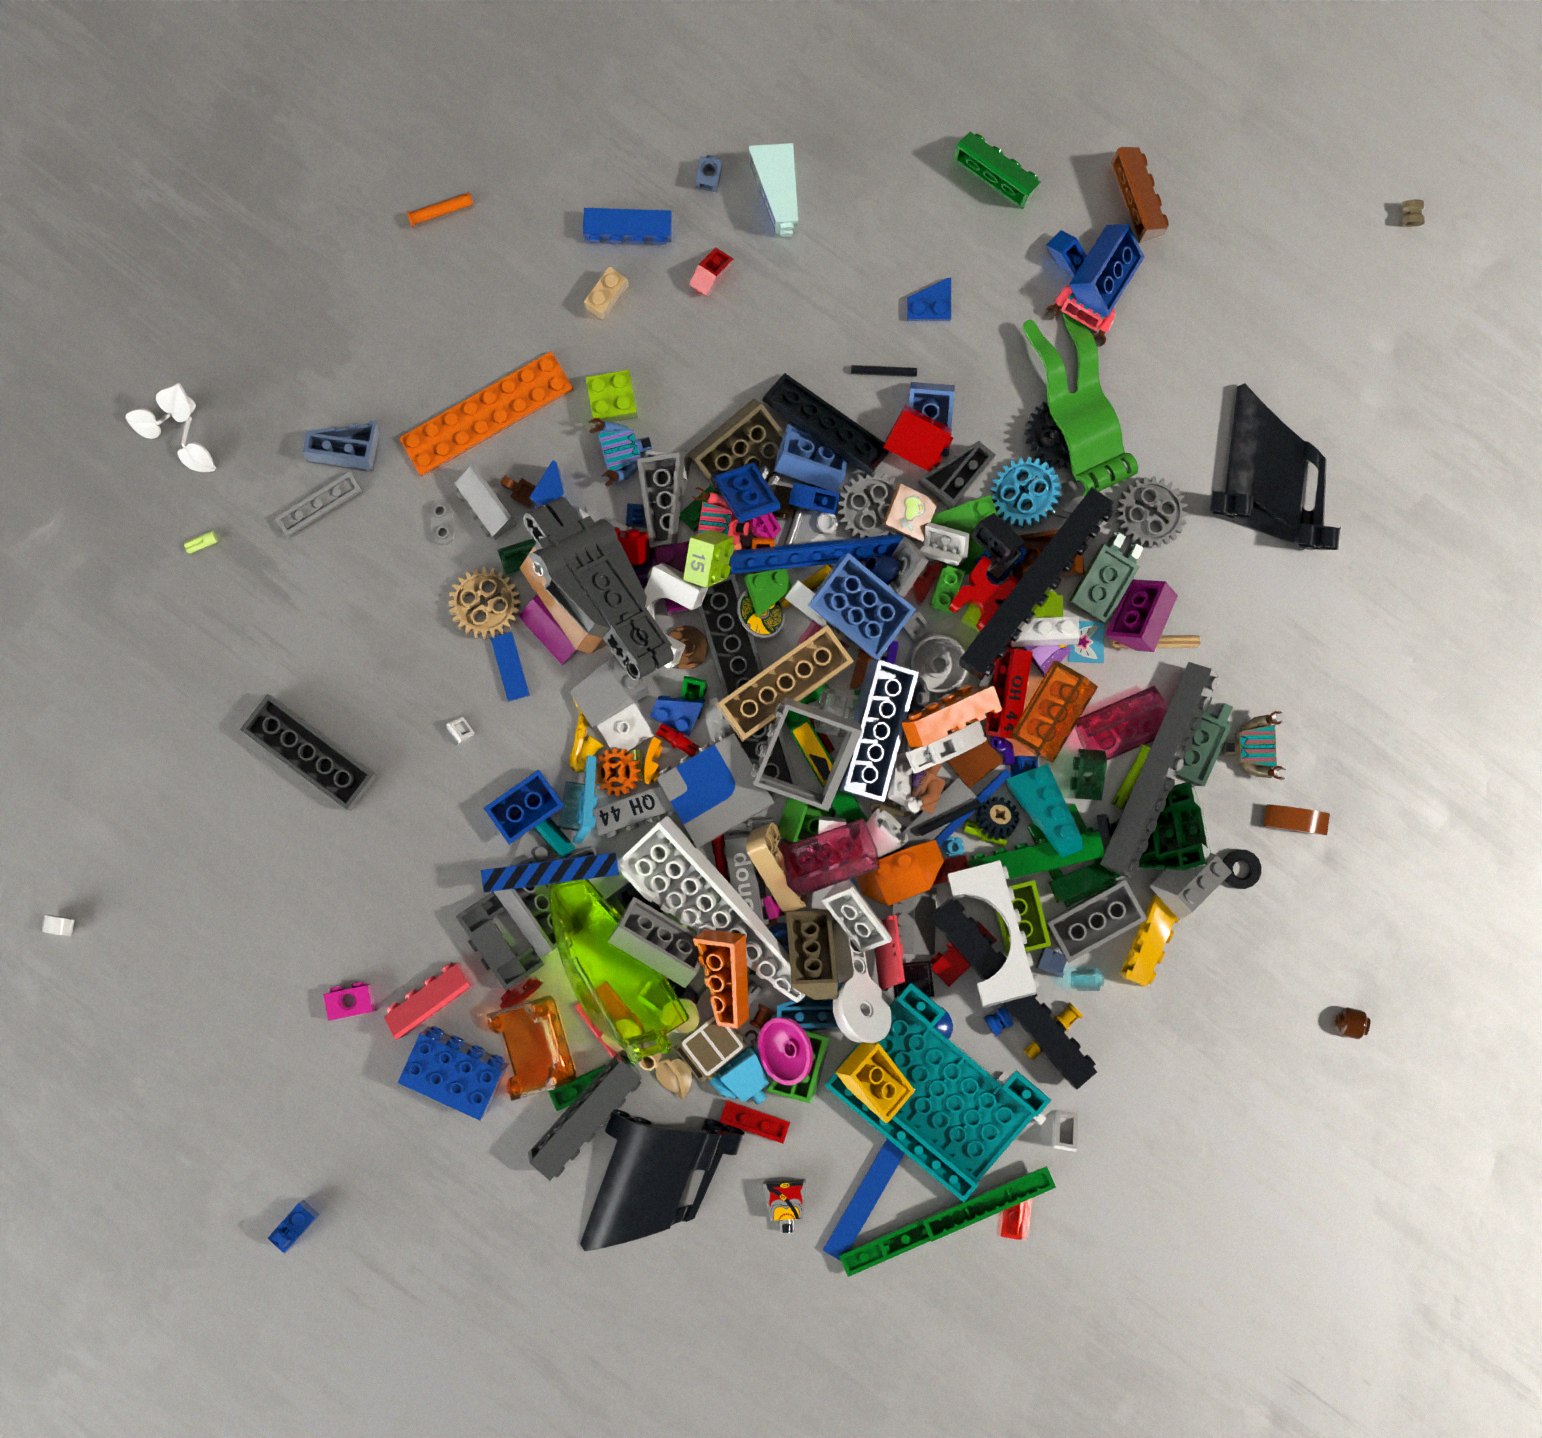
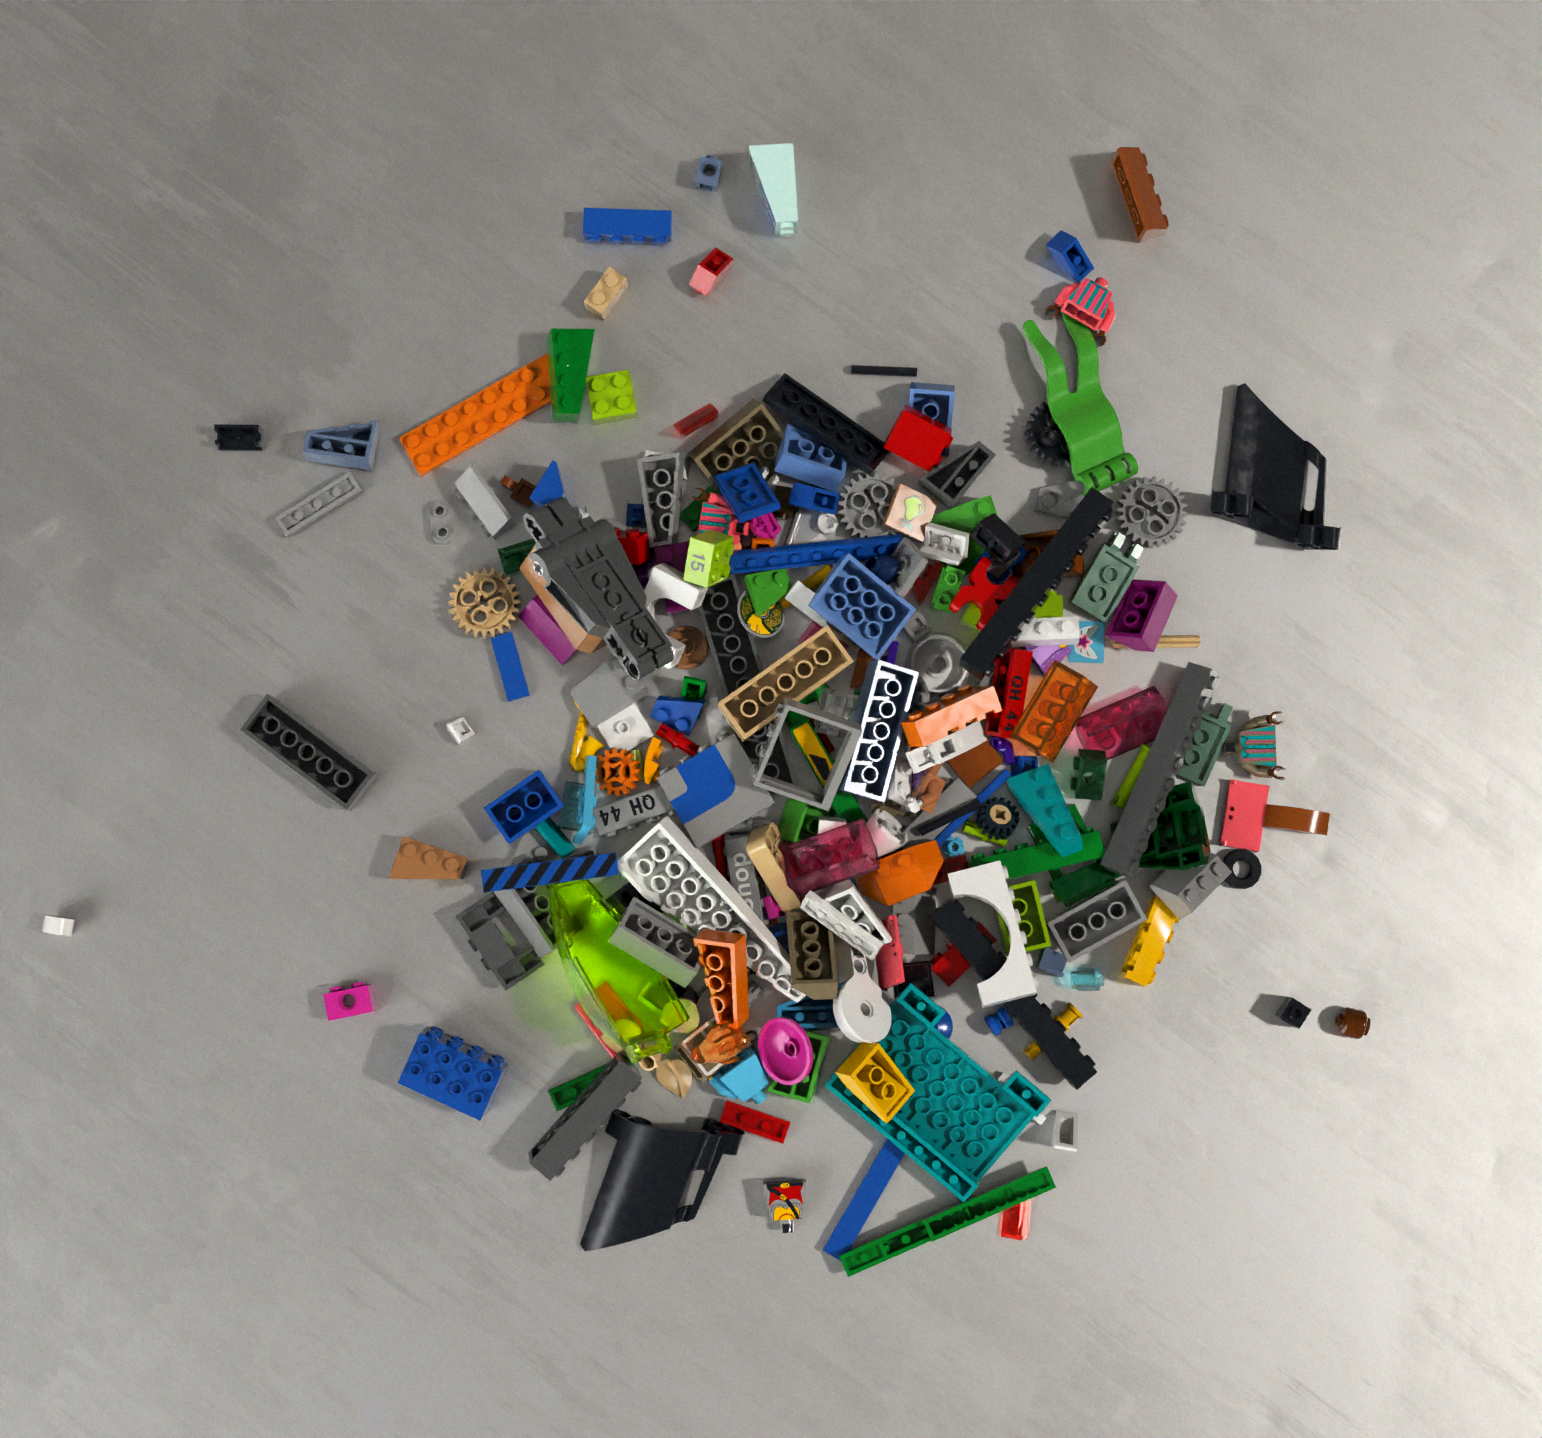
(175, 403): white plant -> none
(201, 542): yellowish green piece -> none
(239, 437): none -> black hinge
(293, 1226): blue hinge -> none
(426, 861): none -> medium nougat wedge
(428, 1001): coral slope -> none
(439, 209): orange pin -> none
(514, 997): clear red slope -> none
(534, 1046): clear orange windscreen -> none
(568, 367): none -> green wedge
(619, 449): torso -> none
(696, 420): none -> clear red slope
(720, 1045): none -> clear orange animal
(762, 1016): copper bush -> none
(841, 925): none -> white tile
(931, 303): blue wing -> none
(996, 169): green slope -> none
(1041, 502): medium azure gear -> none
(1103, 825): black tile -> none
(1107, 269): blue slope -> none
(1244, 823): none -> coral door
(1293, 1012): none -> black brick
(1413, 213): dark tan wheel -> none

